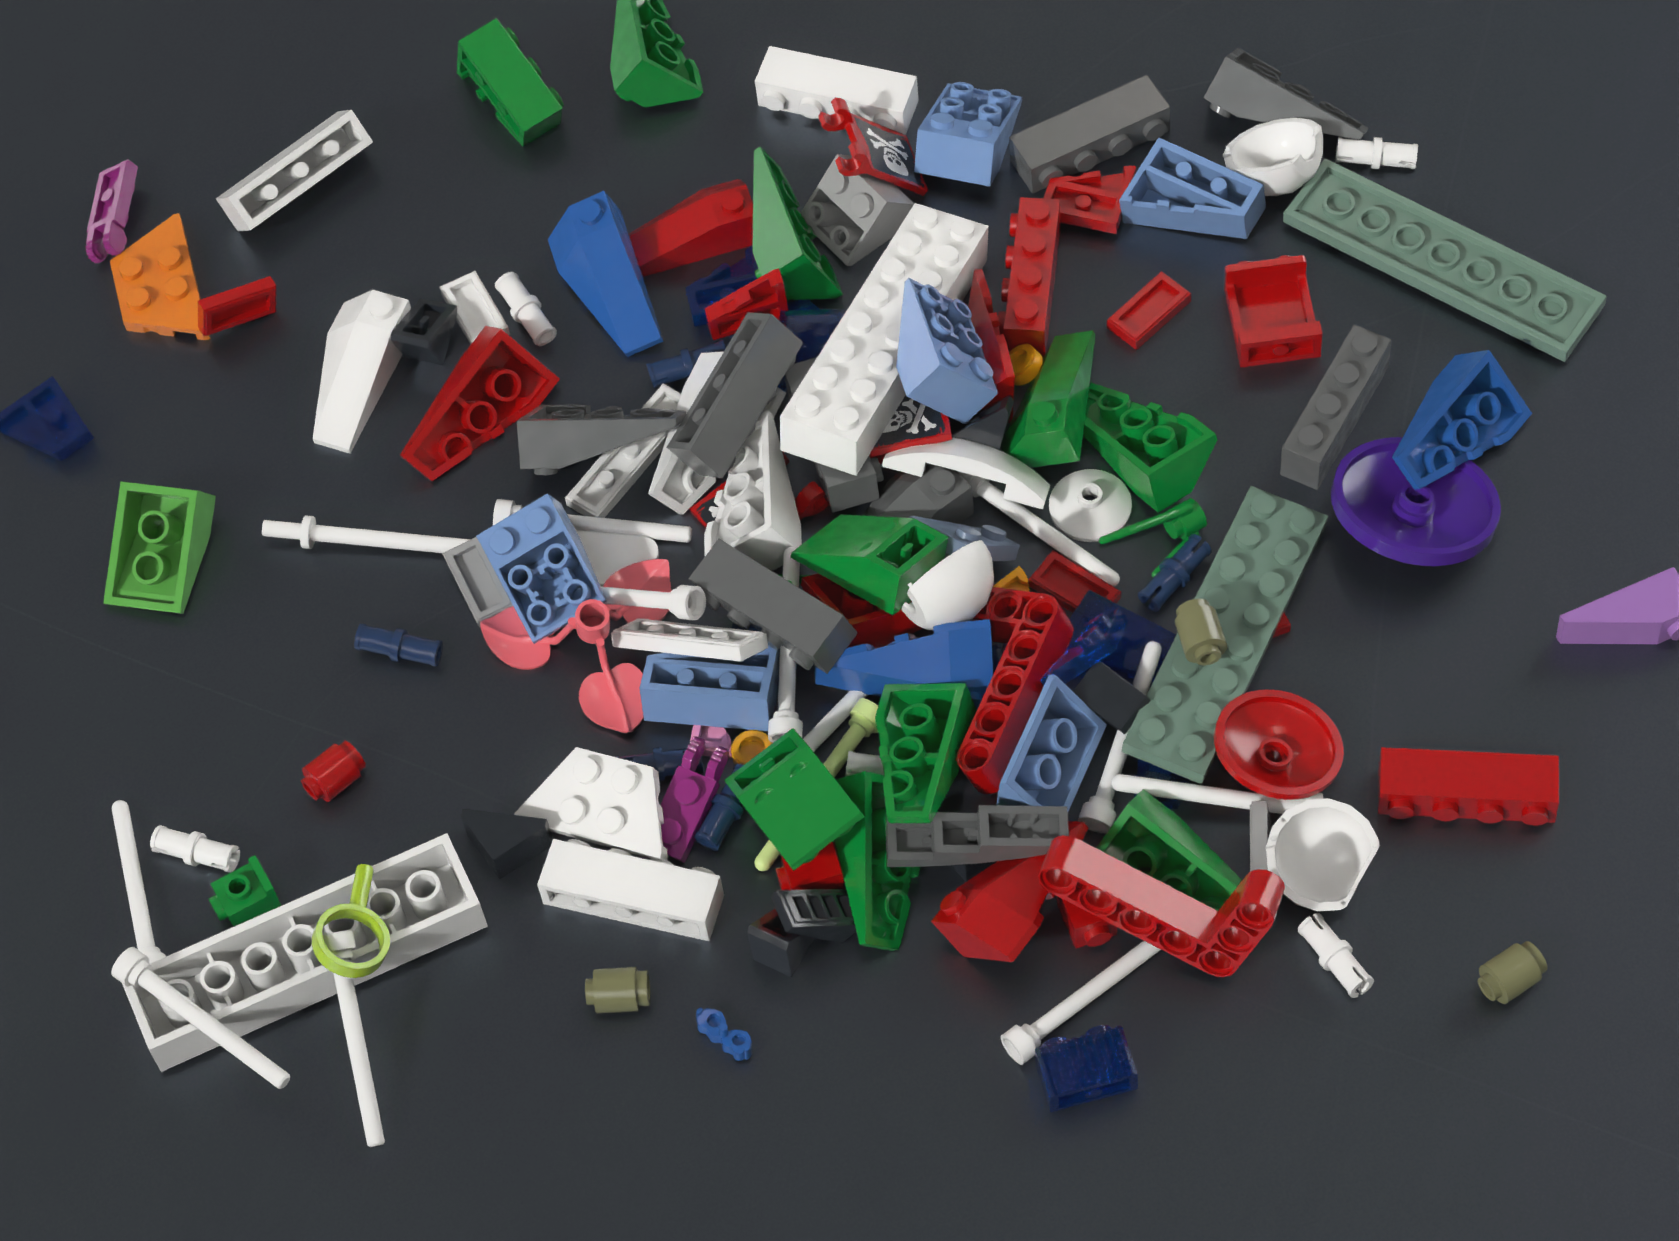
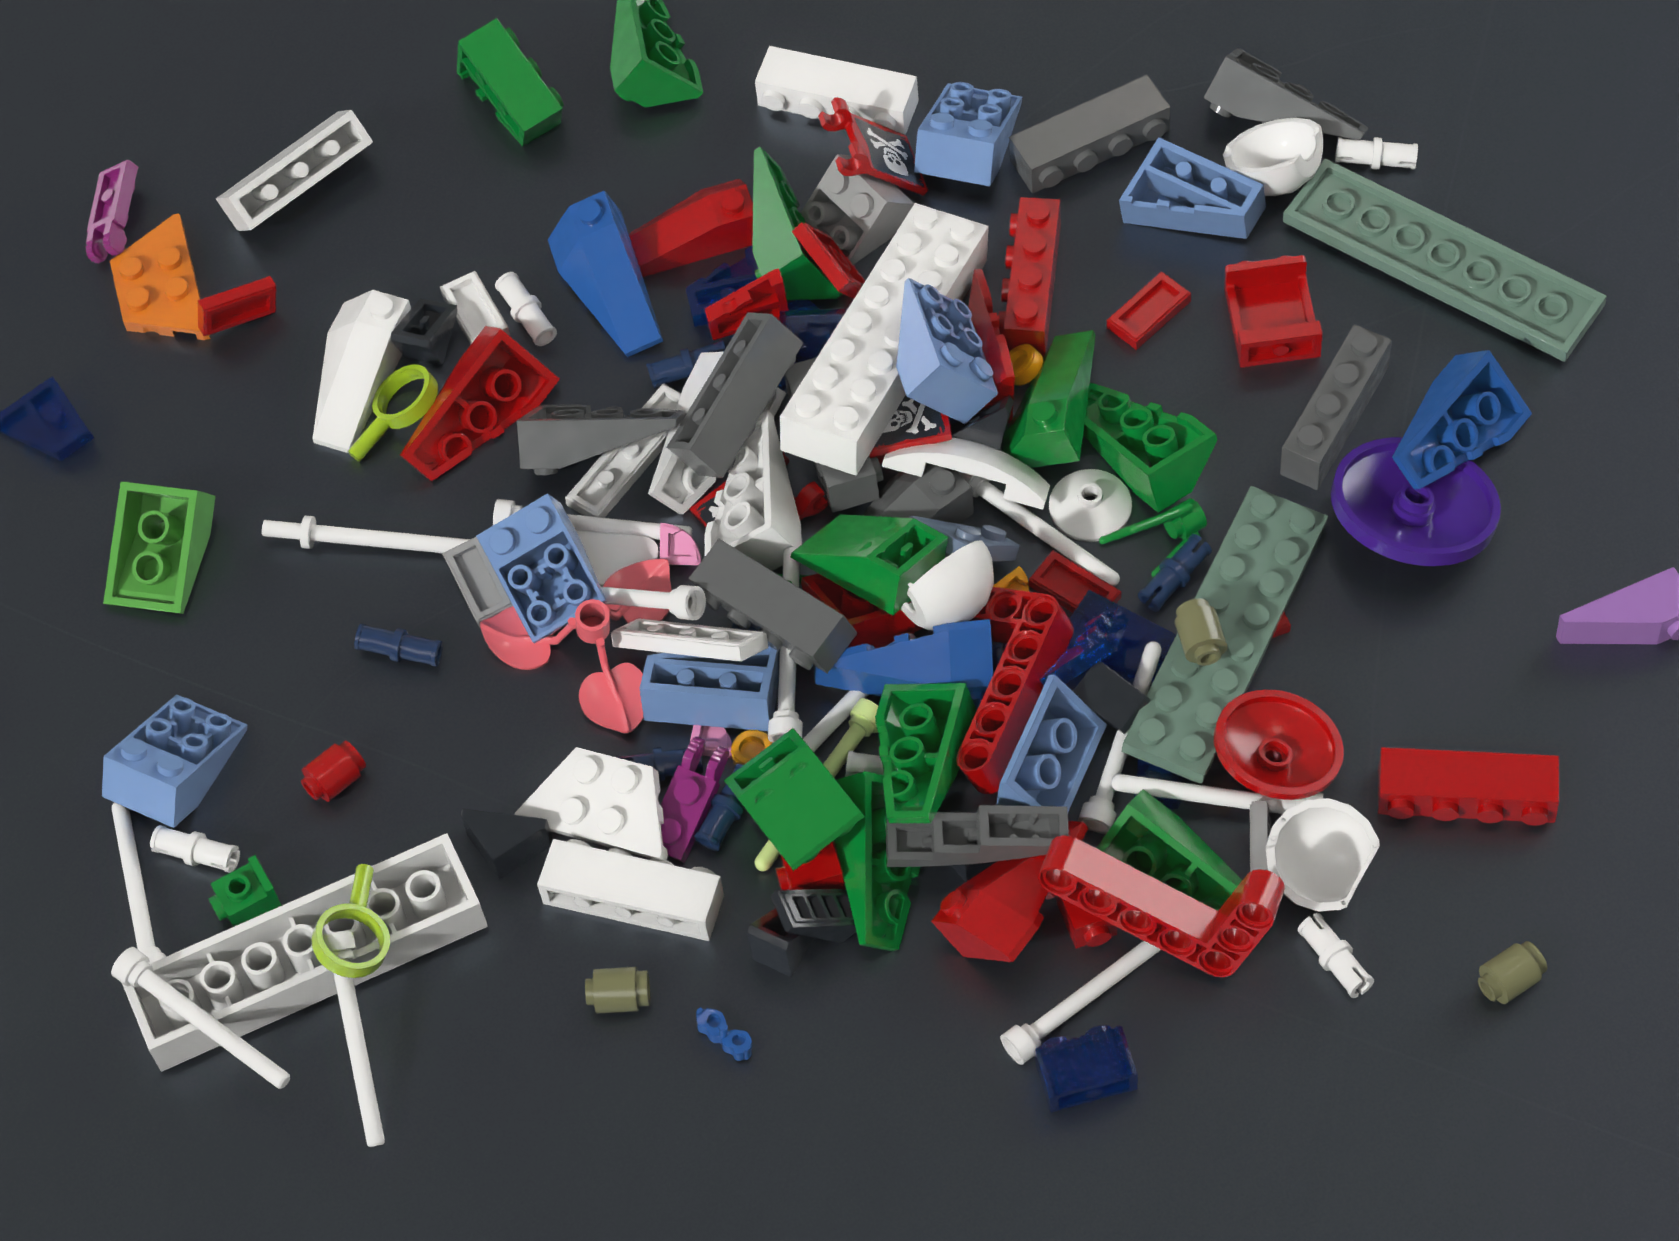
(170, 760): none -> medium blue slope
(401, 419): none -> lime piece
(678, 546): none -> bright pink tile
(830, 259): none -> red tile
(1091, 198): red wing -> none

